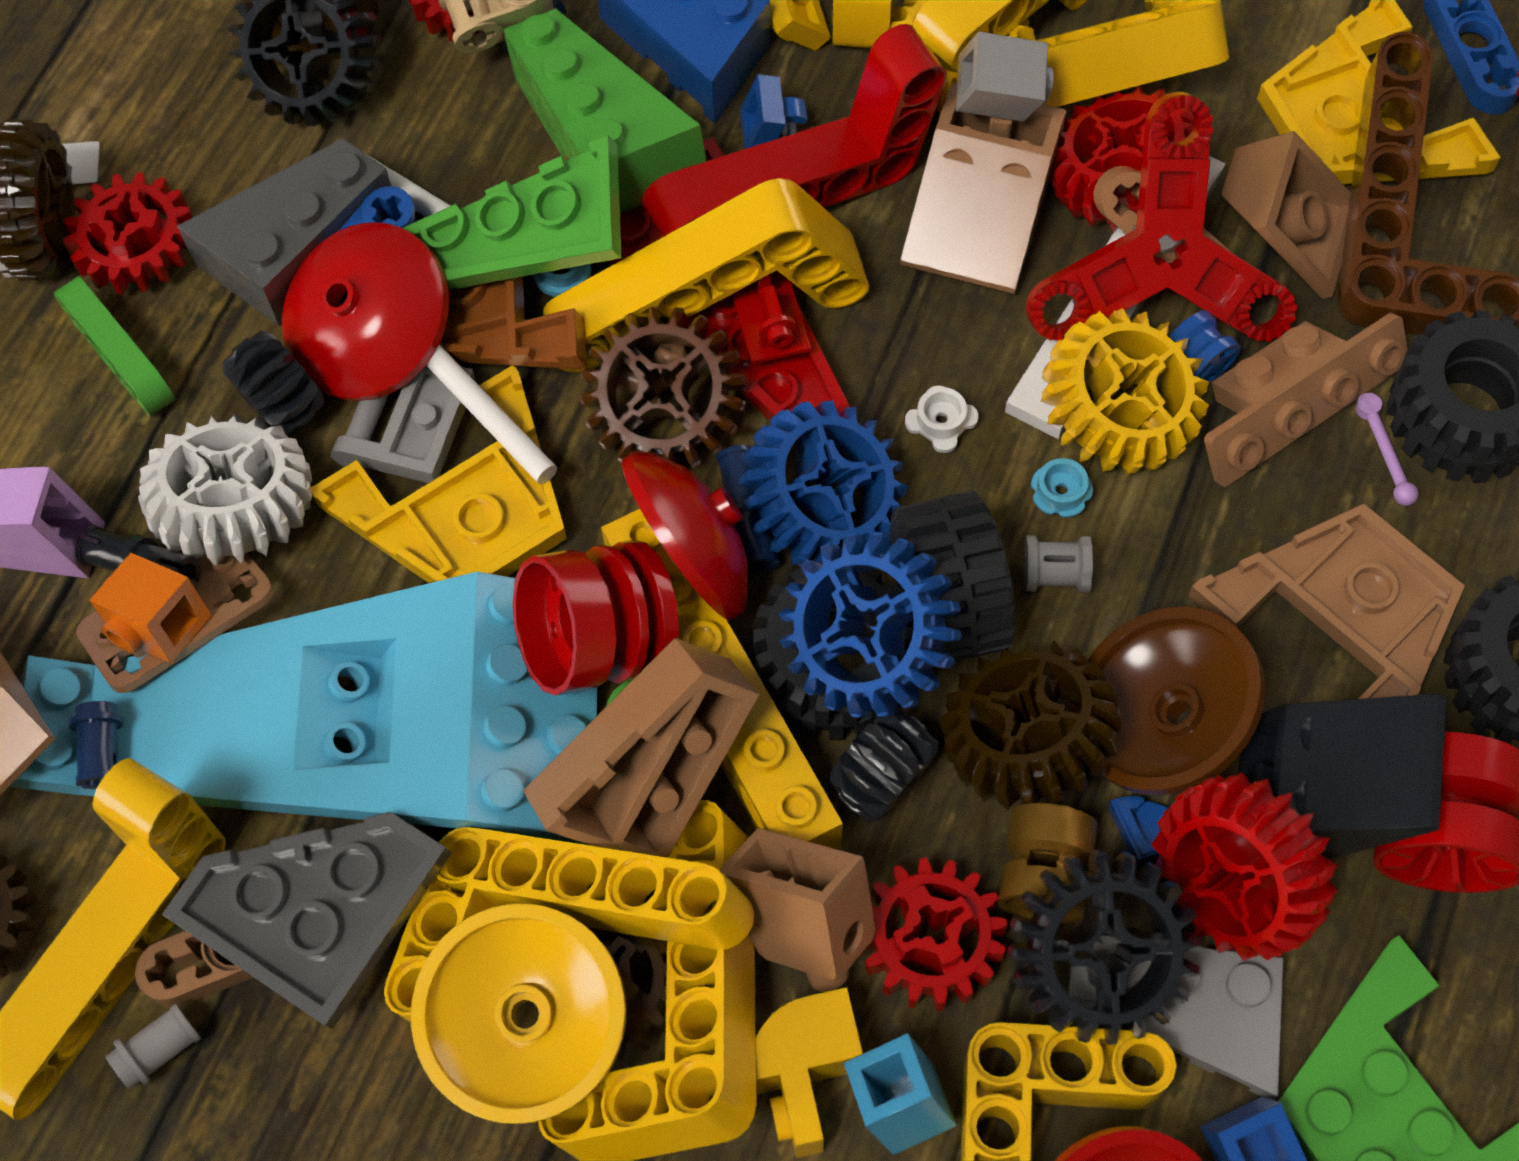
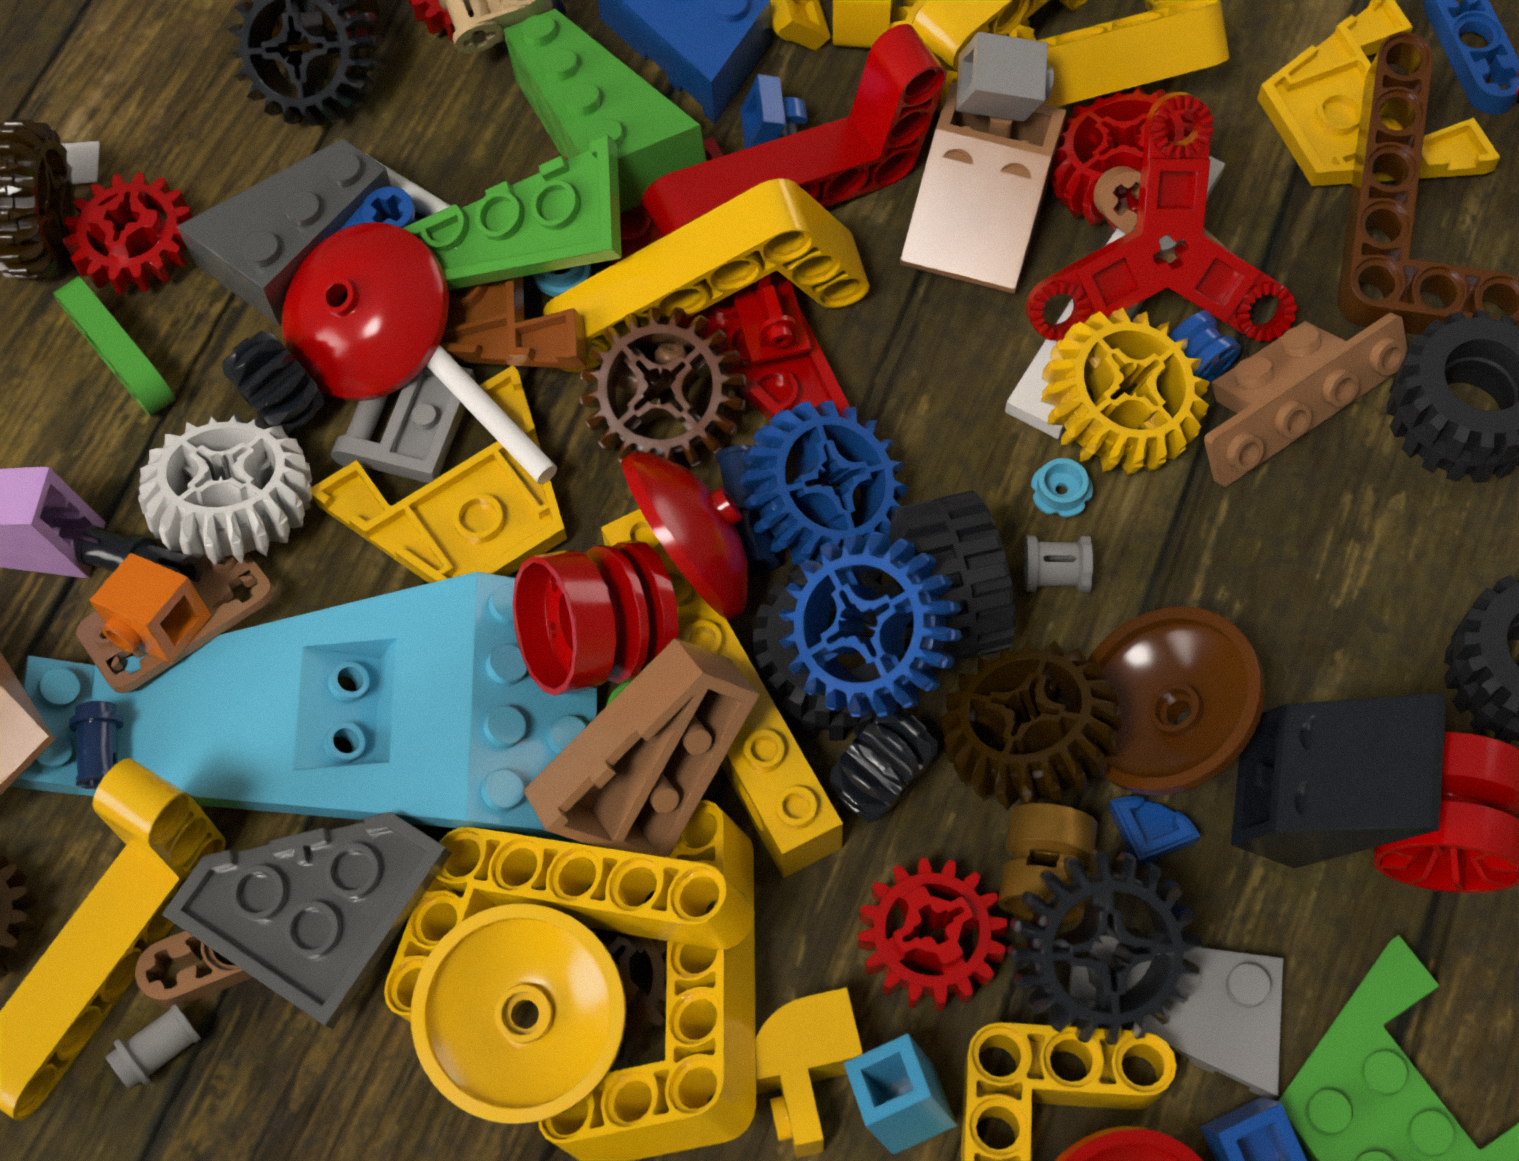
(806, 904): medium nougat torso -> none
(941, 402): white plate -> none
(1246, 866): red gear -> none
(1292, 205): medium nougat slope -> none
(1358, 586): medium nougat wing -> none
(1368, 408): lavender hinge -> none

